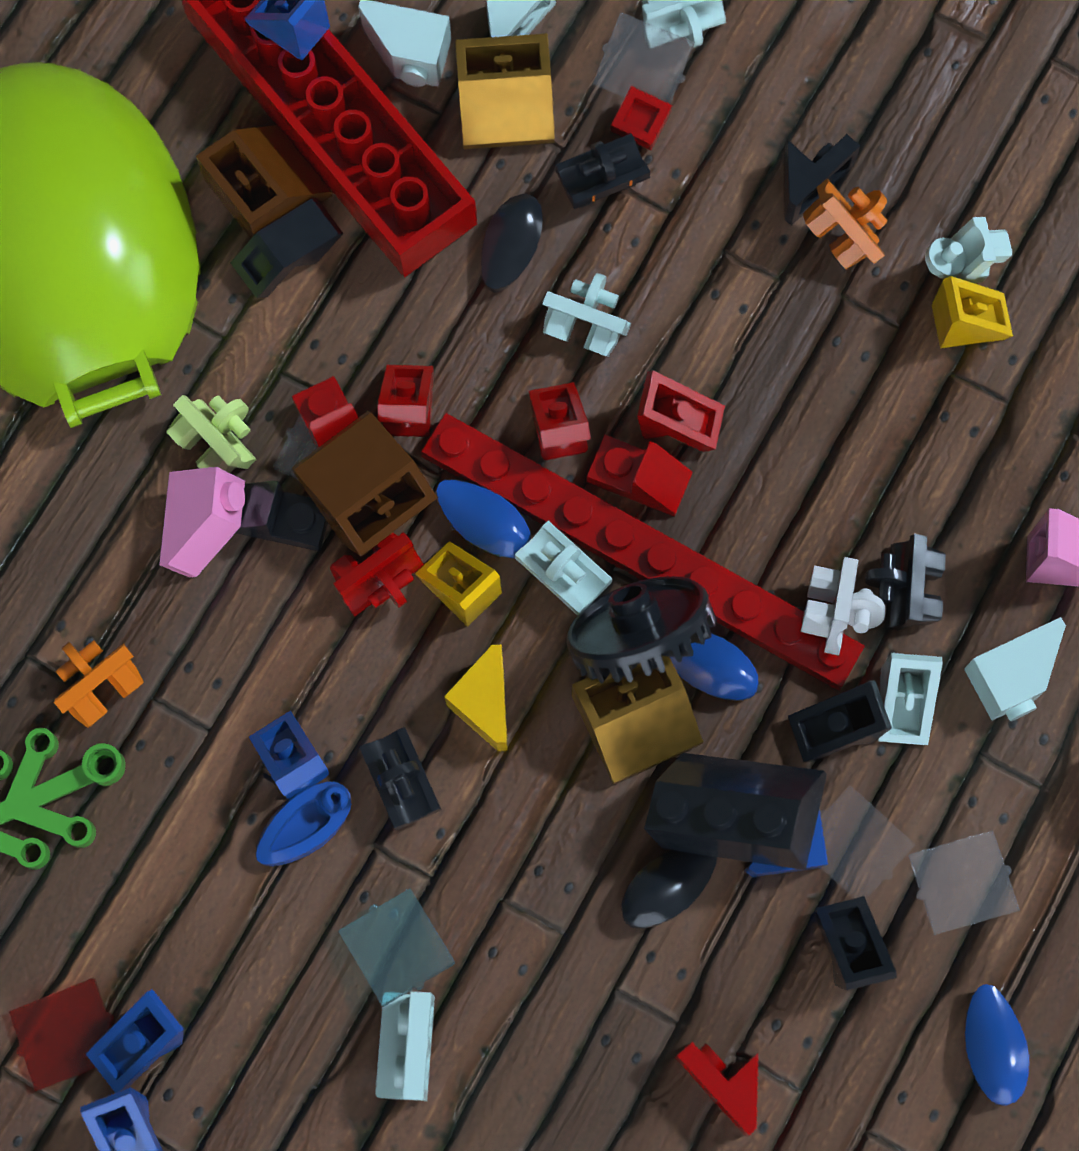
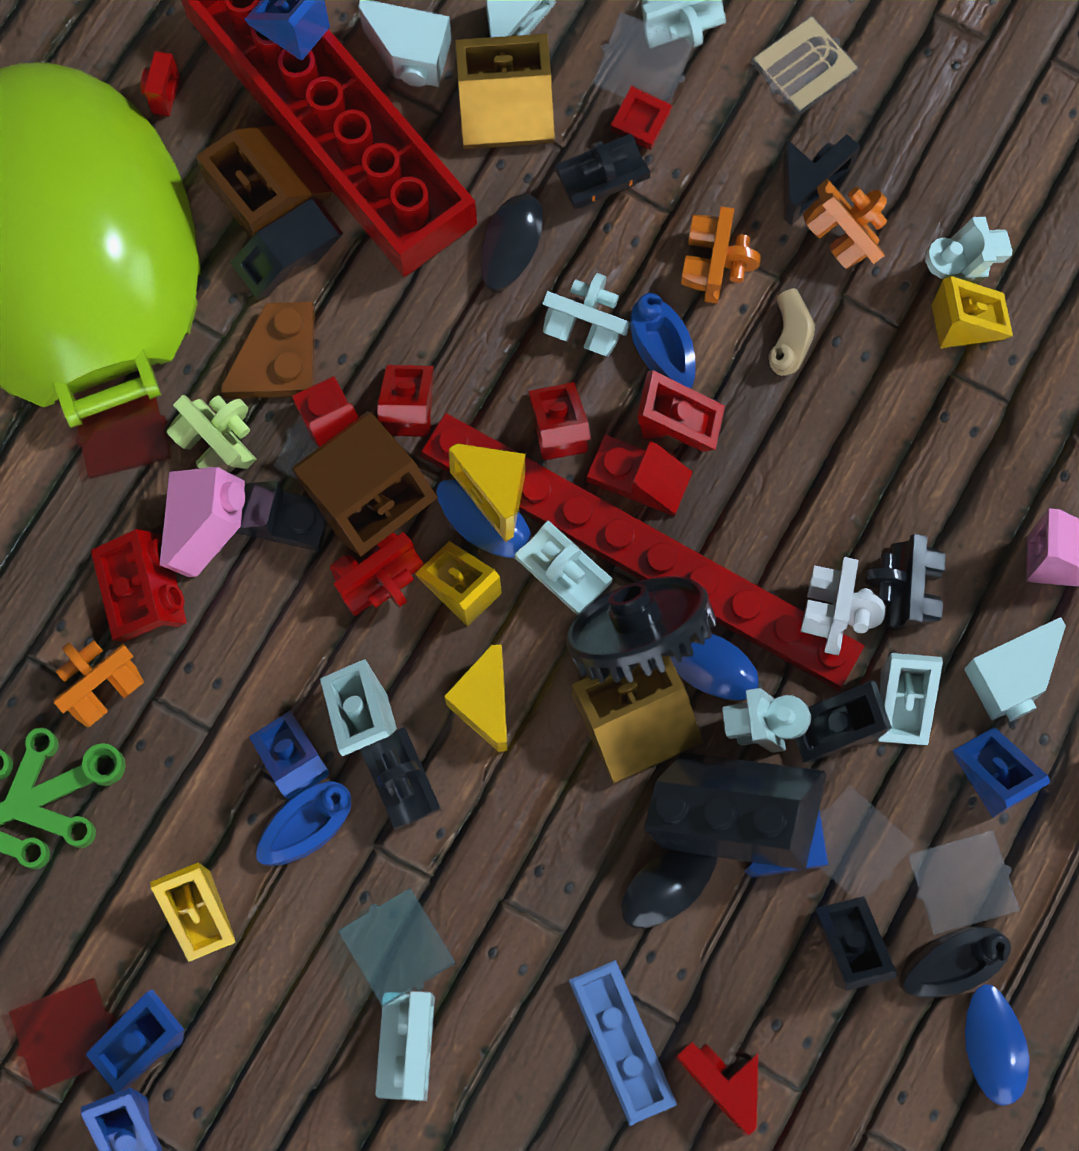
(123, 437): none -> clear red piece
(135, 587): none -> red bracket
(160, 83): none -> red plate
(194, 910): none -> yellow slope
(276, 354): none -> dark orange wing
(357, 707): none -> light aqua slope
(492, 481): none -> yellow slope
(622, 1042): none -> medium blue tile
(663, 339): none -> blue arm
(708, 273): none -> orange hips
(766, 720): none -> light aqua hips
(796, 334): none -> tan arm
(805, 65): none -> piece
(956, 963): none -> black arm
(999, 771): none -> blue slope

